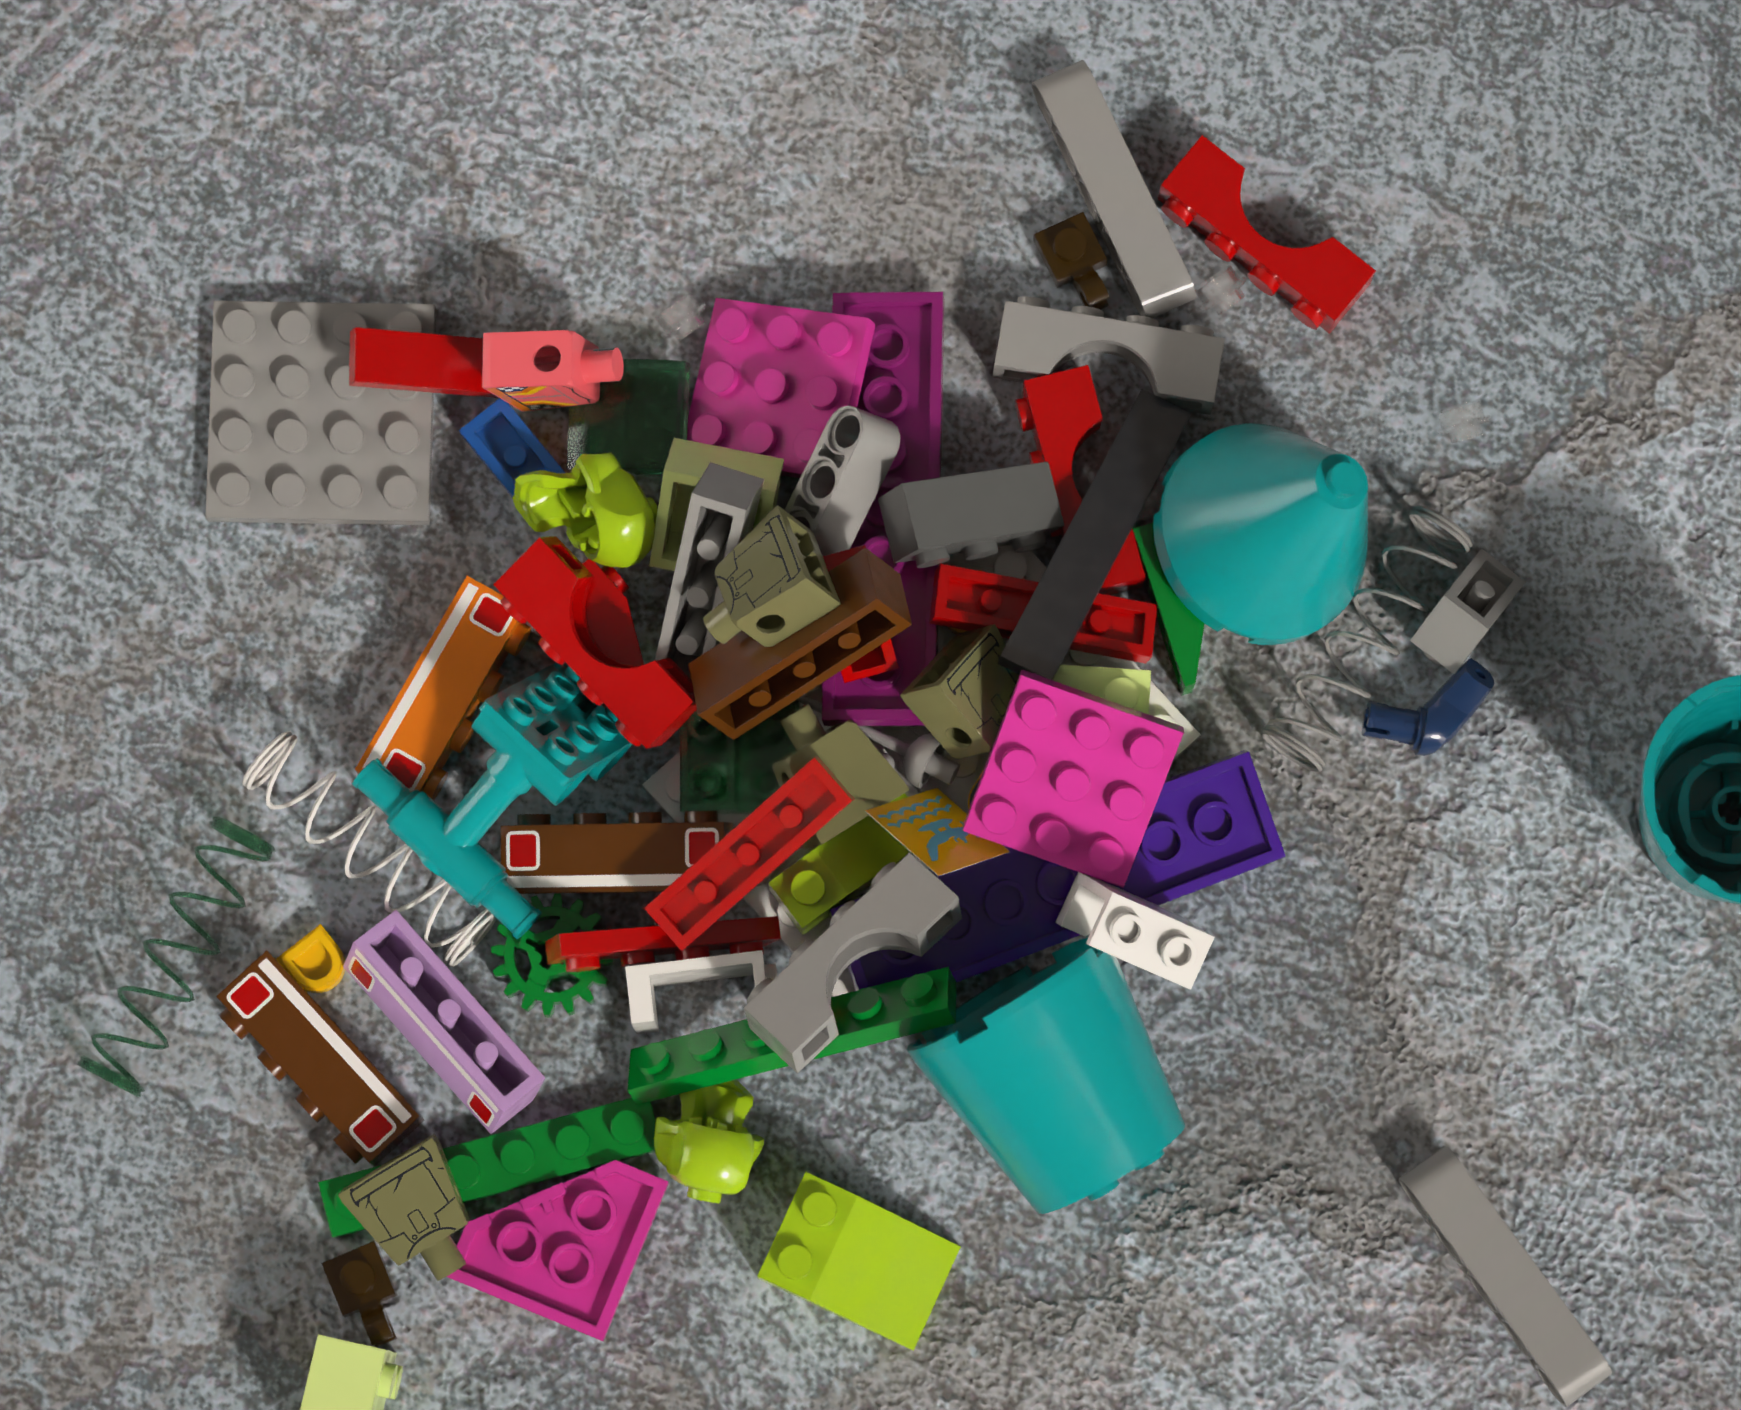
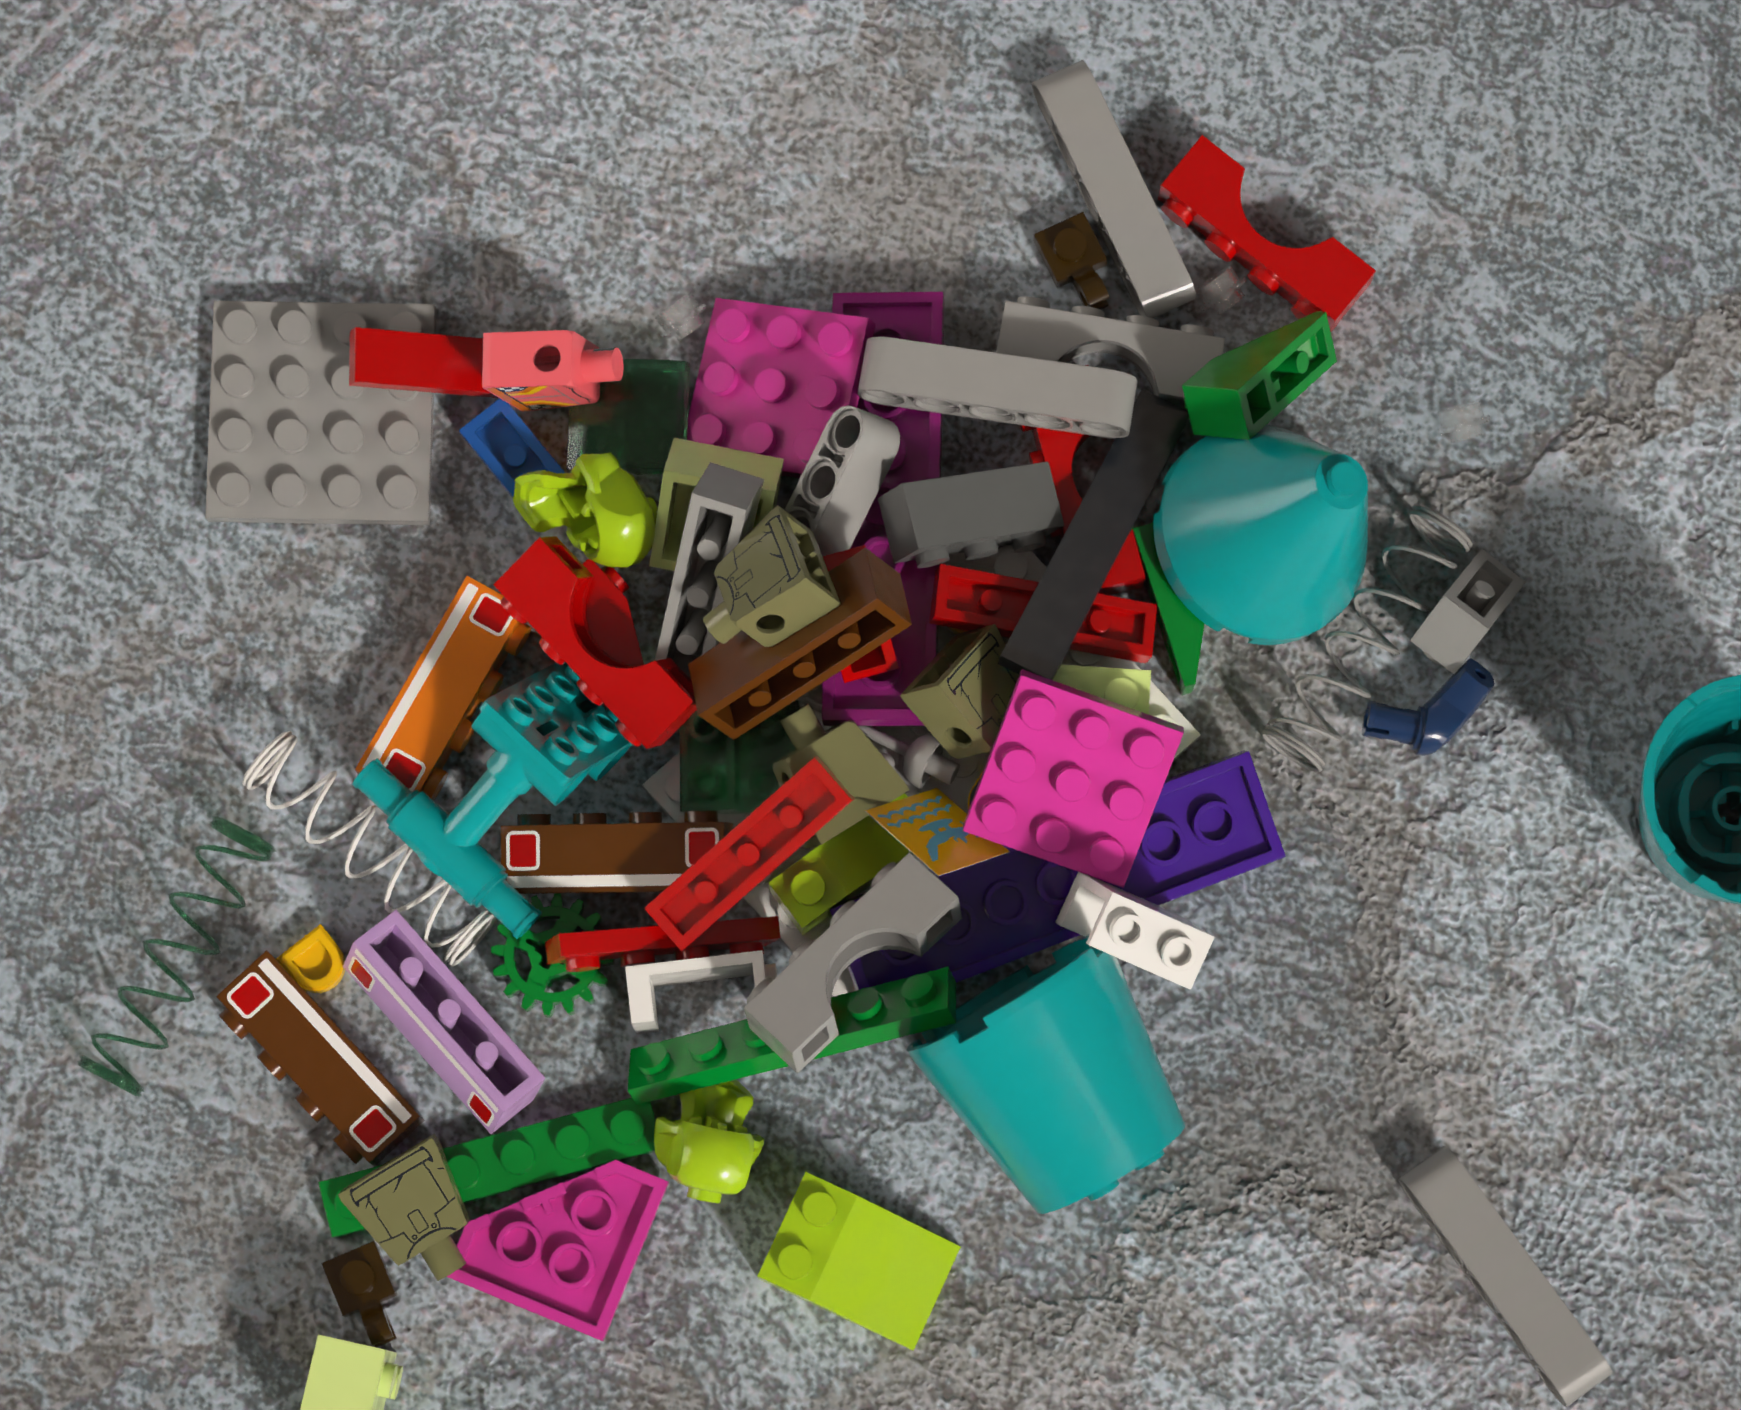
(997, 387): none -> light grey beam
(1258, 380): none -> green slope

